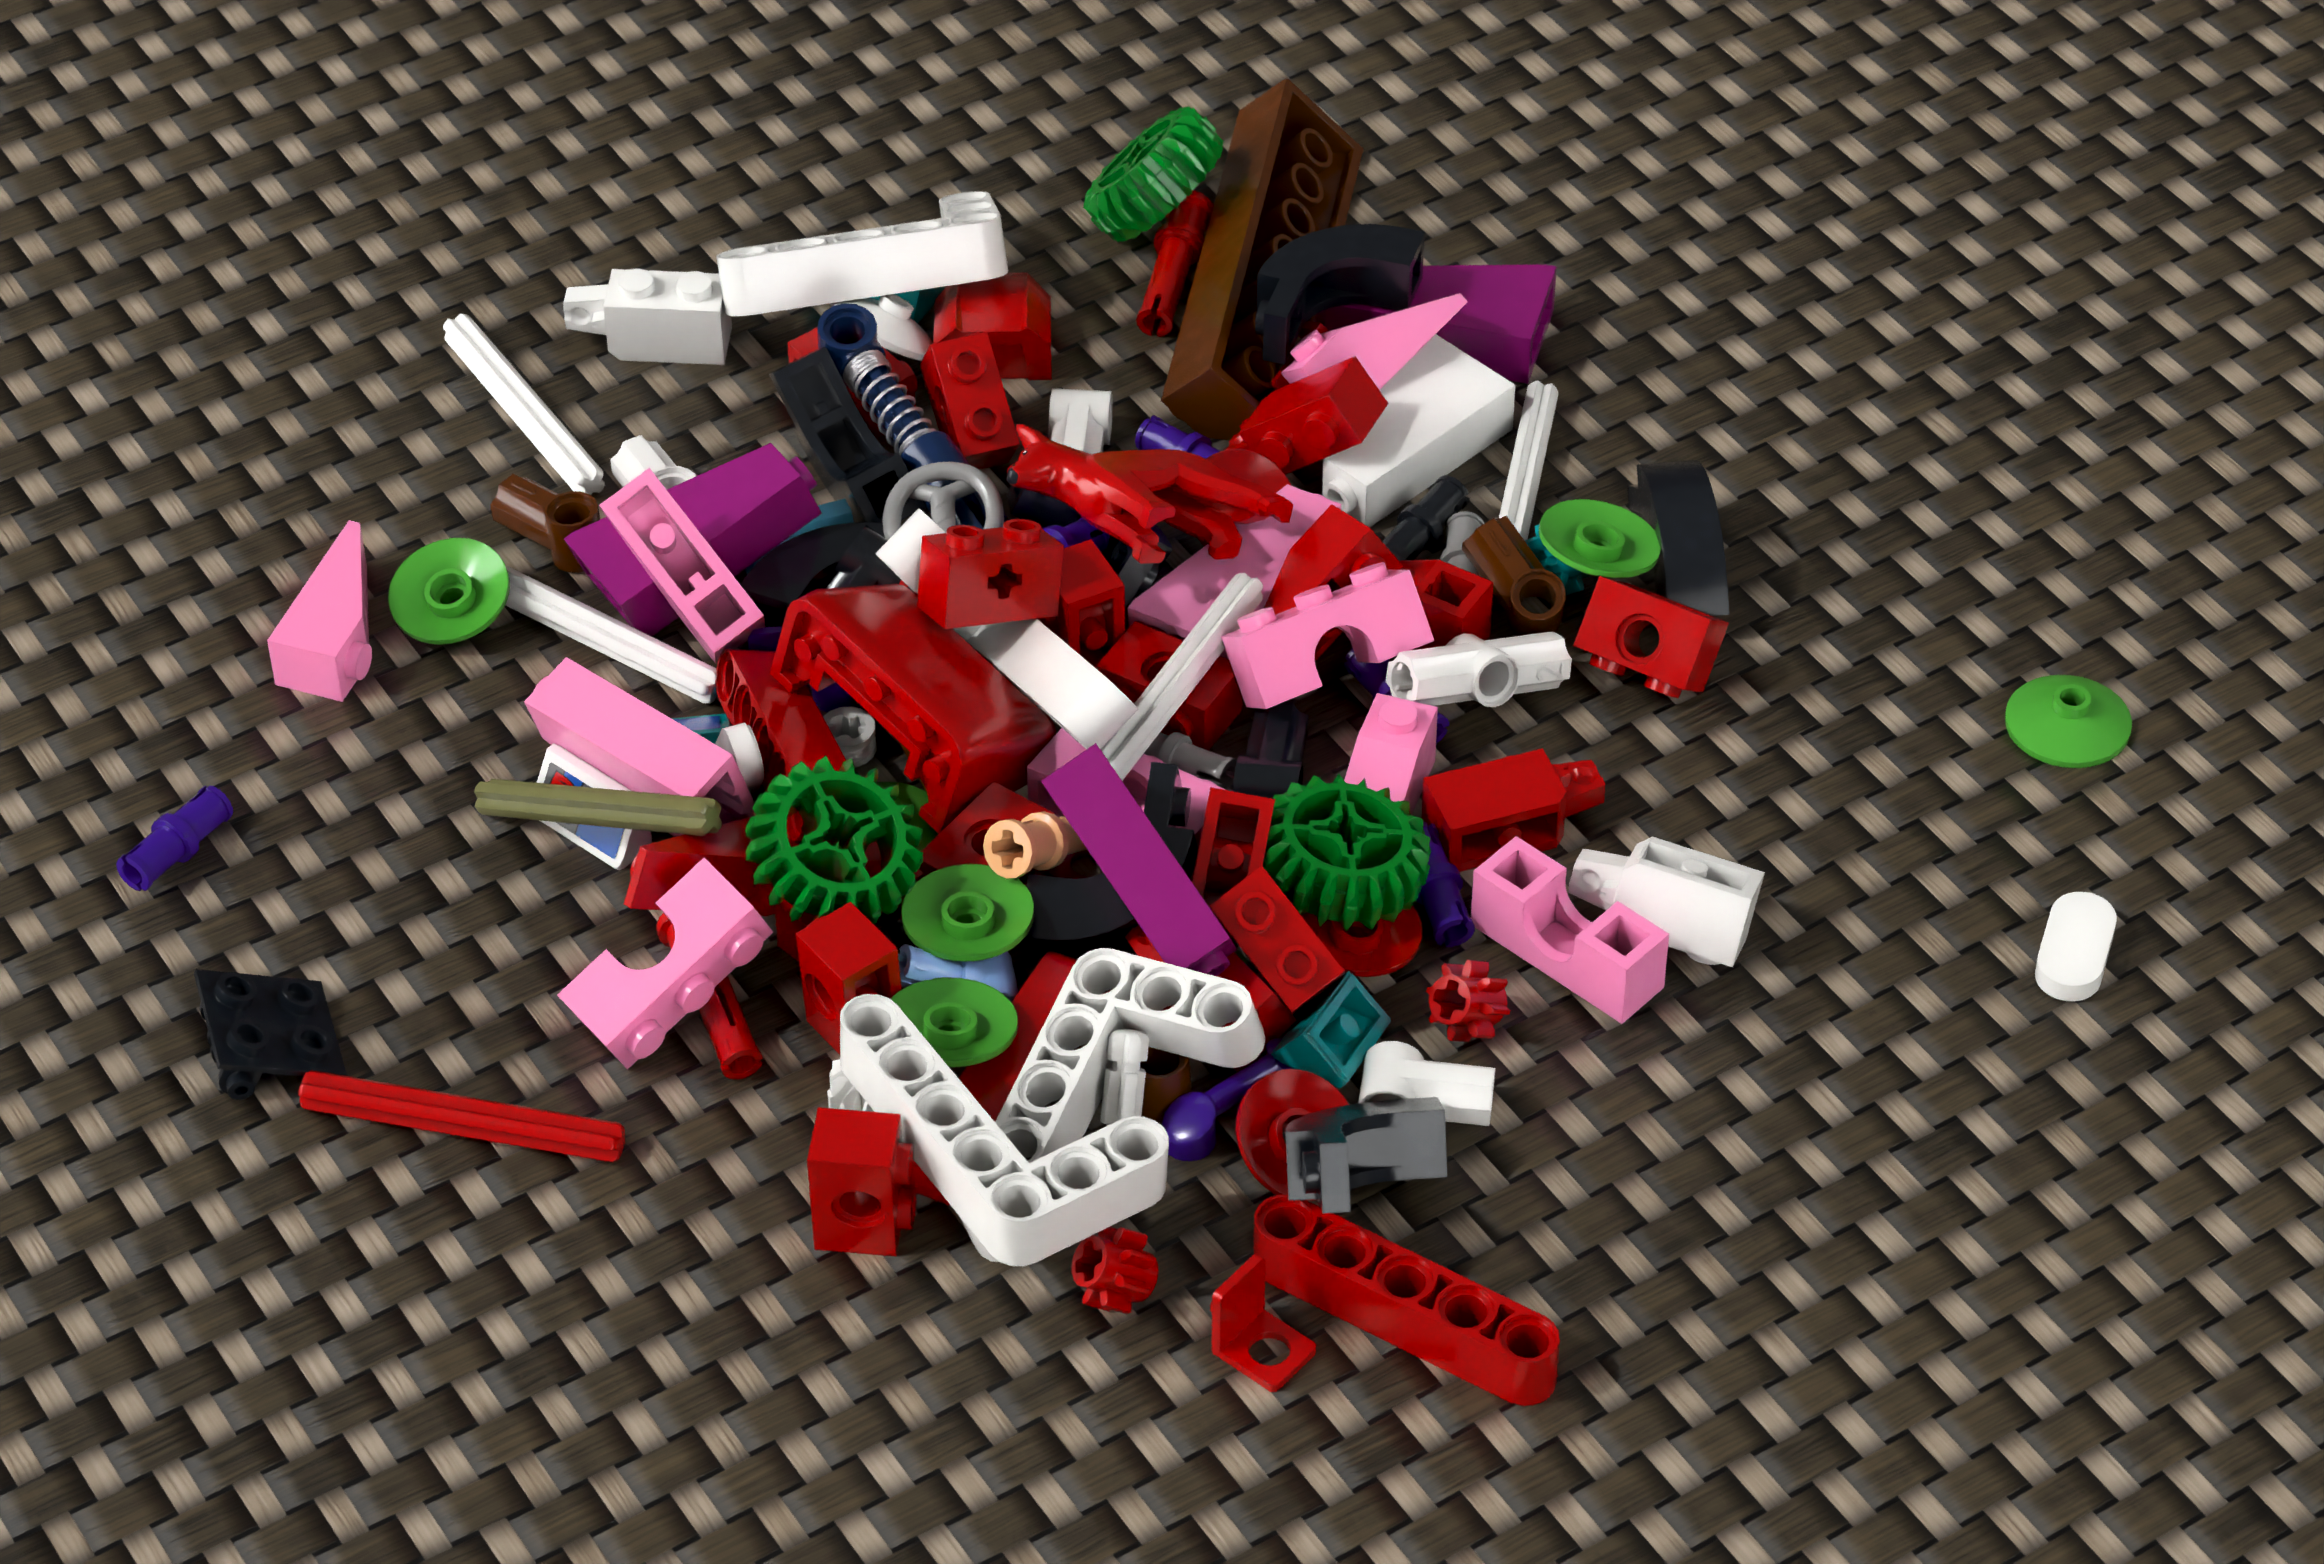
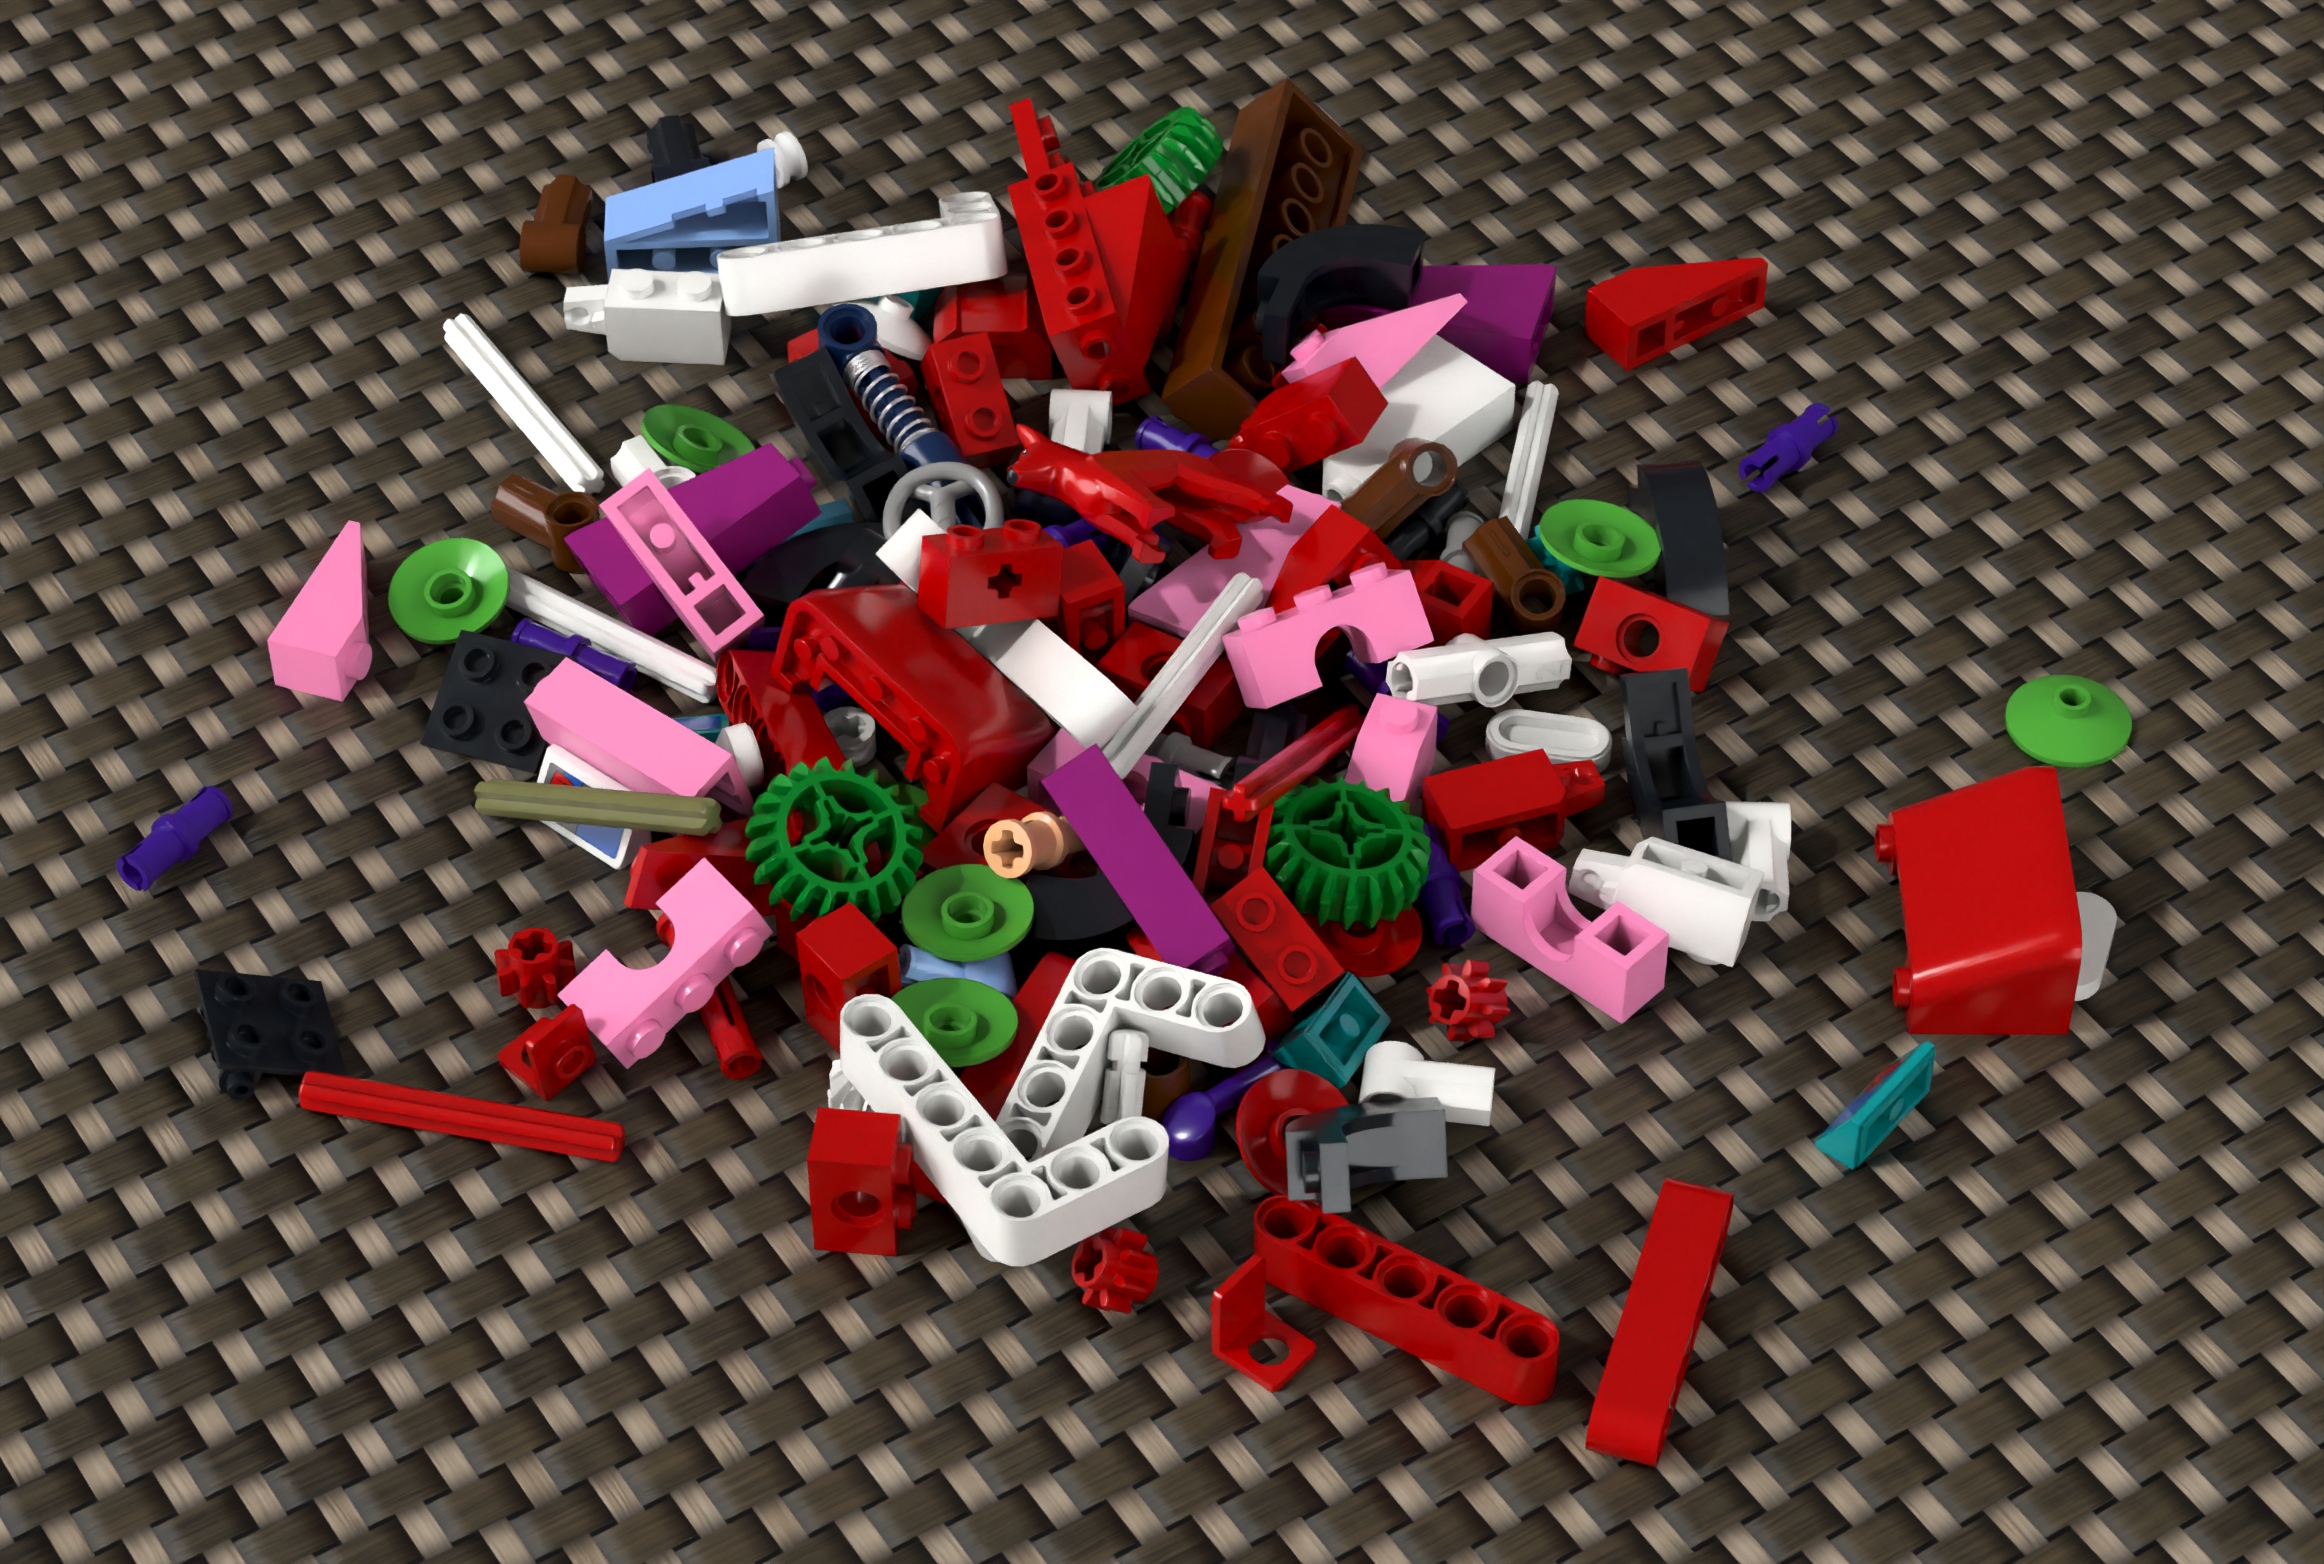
(483, 704): none -> black hinge
(535, 967): none -> red gear
(556, 1050): none -> red bracket
(557, 234): none -> reddish brown piece
(609, 667): none -> dark purple pin
(673, 149): none -> black piece
(693, 437): none -> bright green dish
(694, 217): none -> light blue wedge
(789, 157): none -> white bush
(1096, 262): none -> red wedge
(1294, 764): none -> red axle
(1393, 491): none -> reddish brown piece
(1560, 736): none -> white tile
(1660, 1322): none -> red beam
(1665, 764): none -> black arch
(1670, 305): none -> red slope
(1763, 841): none -> white piece
(1788, 447): none -> dark purple pin
(1879, 1107): none -> teal slope
(1986, 908): none -> red windscreen

